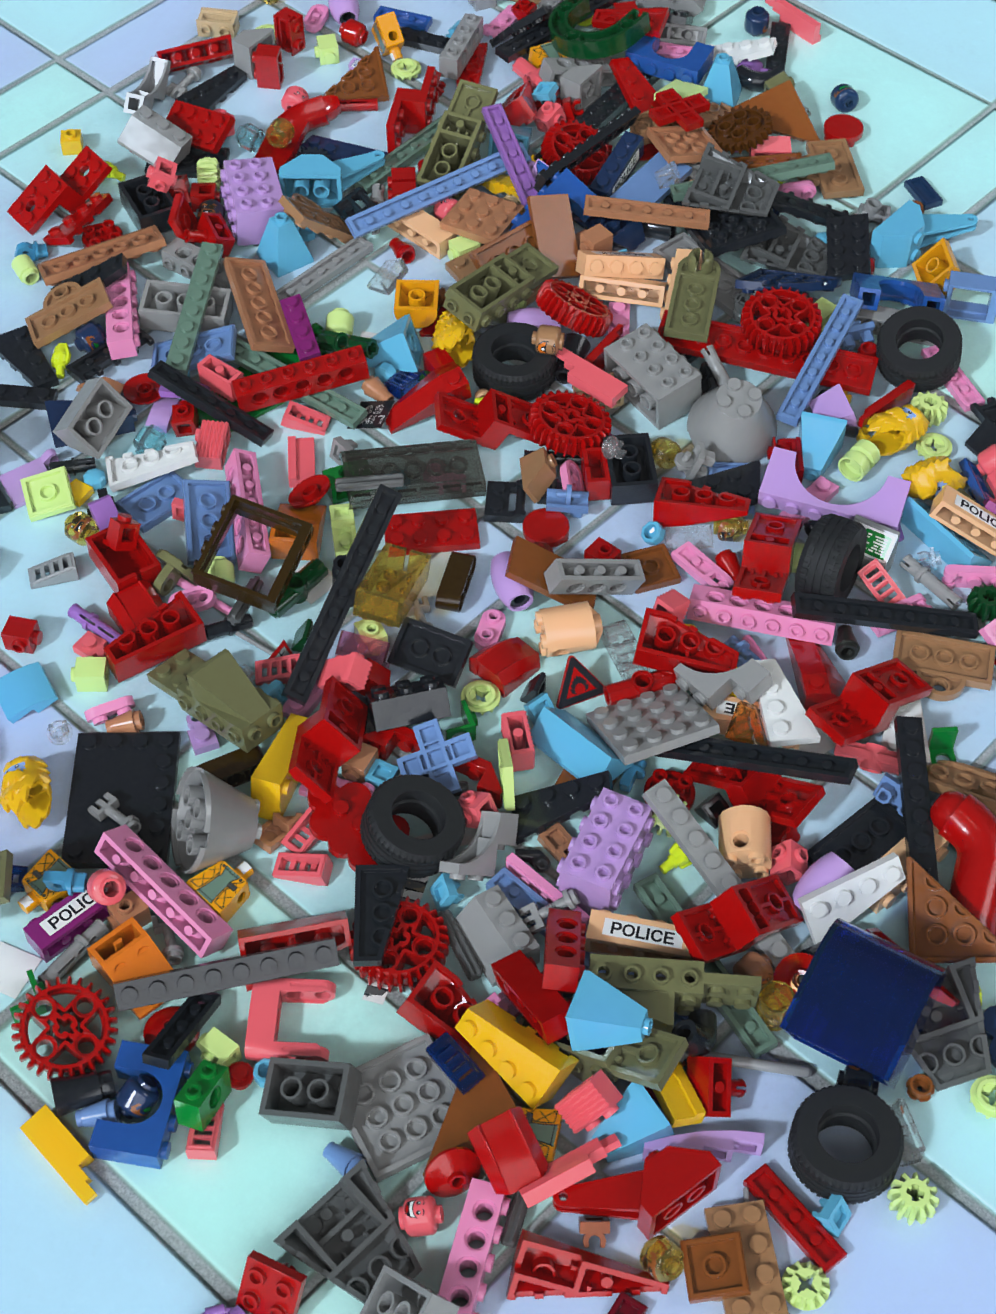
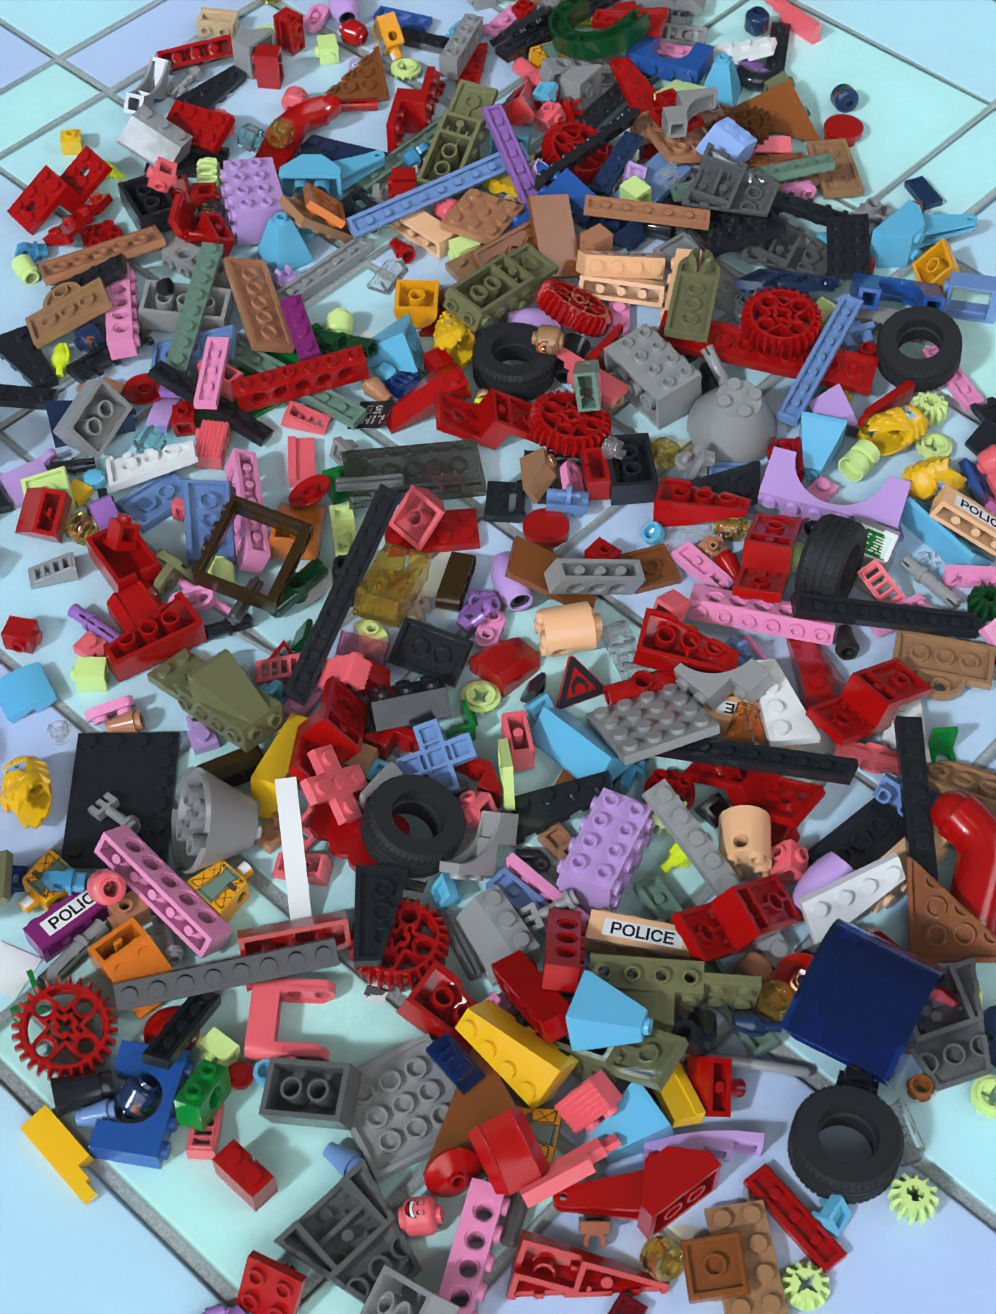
(44, 514): none -> red slope
(165, 287): none -> black hinge
(211, 373): none -> bright pink plate
(244, 1176): none -> red piece
(282, 277): none -> lavender tile
(293, 848): none -> white sticker
(324, 205): none -> orange plate
(334, 784): none -> coral plate
(386, 773): none -> light grey slope
(414, 156): none -> dark azure piece
(417, 516): none -> coral slope
(477, 609): none -> medium lavender piece
(587, 378): none -> sand green torso
(634, 169): none -> lavender plate
(635, 190): none -> yellowish green brick
(687, 106): none -> light grey arch
(706, 546): none -> nougat plant
(731, 138): none -> light blue slope
(754, 1023): none -> dark blue piece

